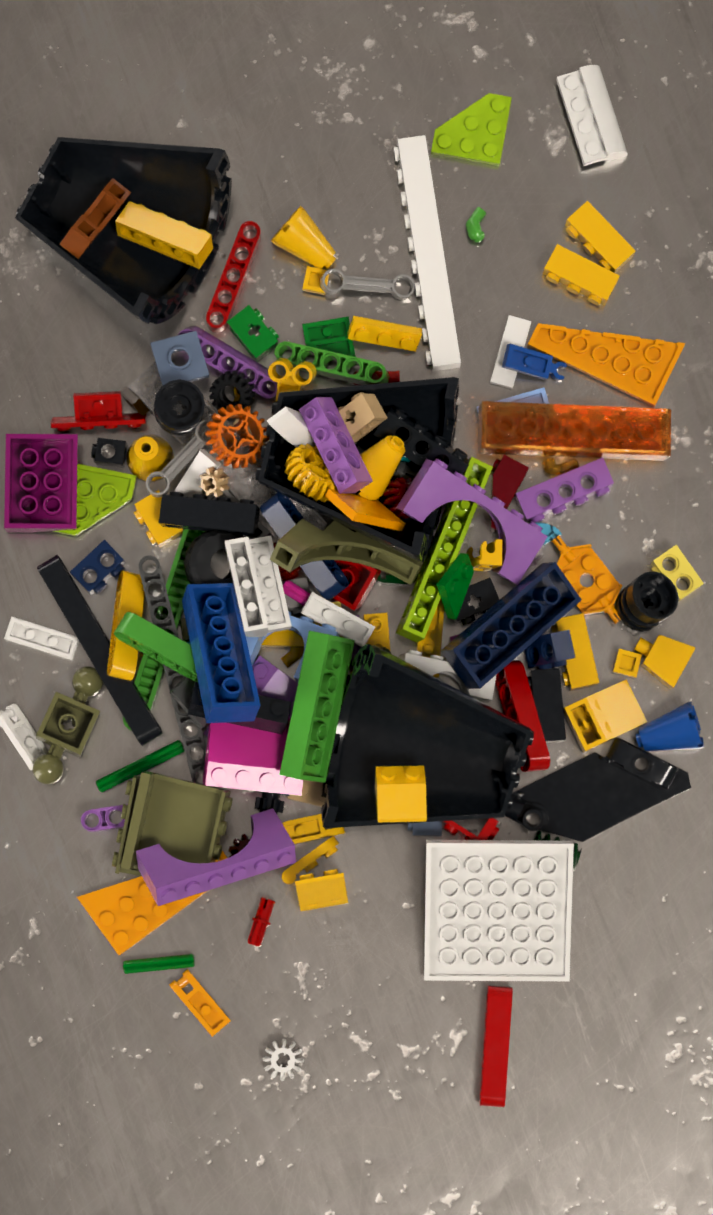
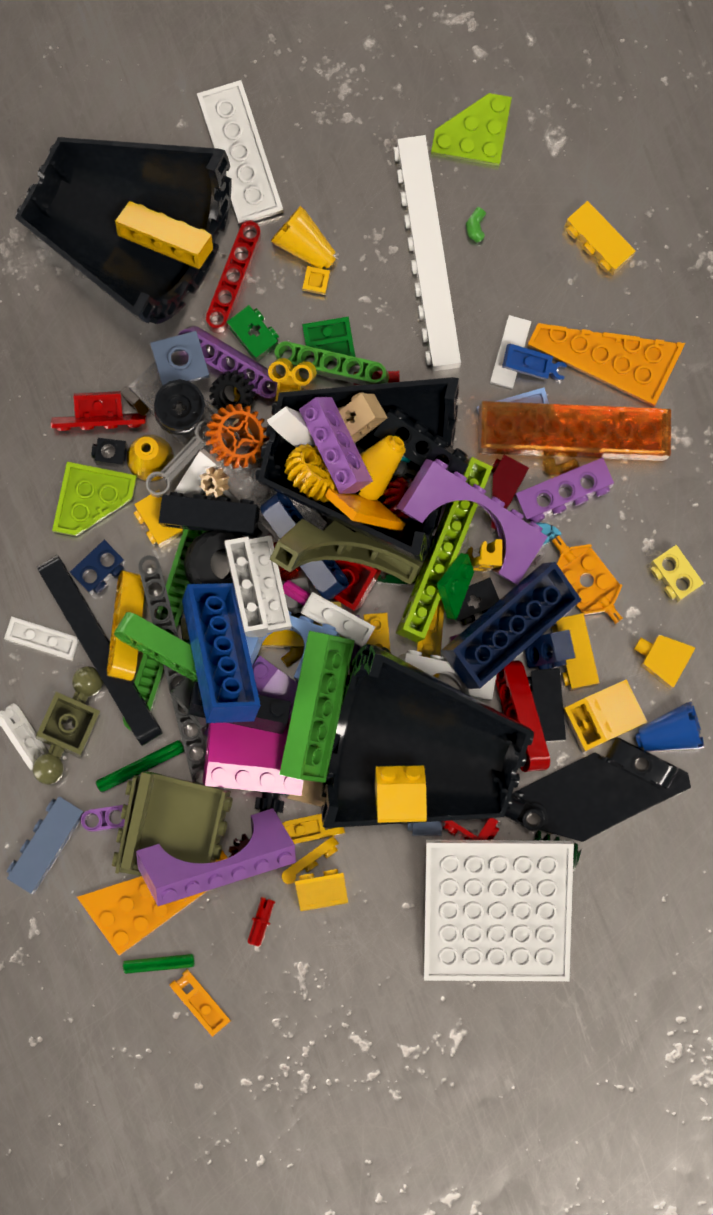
(40, 482): magenta slope -> none
(45, 845): none -> sand blue brick
(95, 218): dark orange arch -> none
(235, 131): none -> white plate
(275, 1056): white gear -> none
(367, 284): light grey piece -> none
(384, 333): yellow plate -> none
(496, 1046): red beam -> none
(580, 275): yellow brick -> none
(591, 115): white brick -> none
(627, 663): yellow plate -> none
(647, 601): black wheel -> none

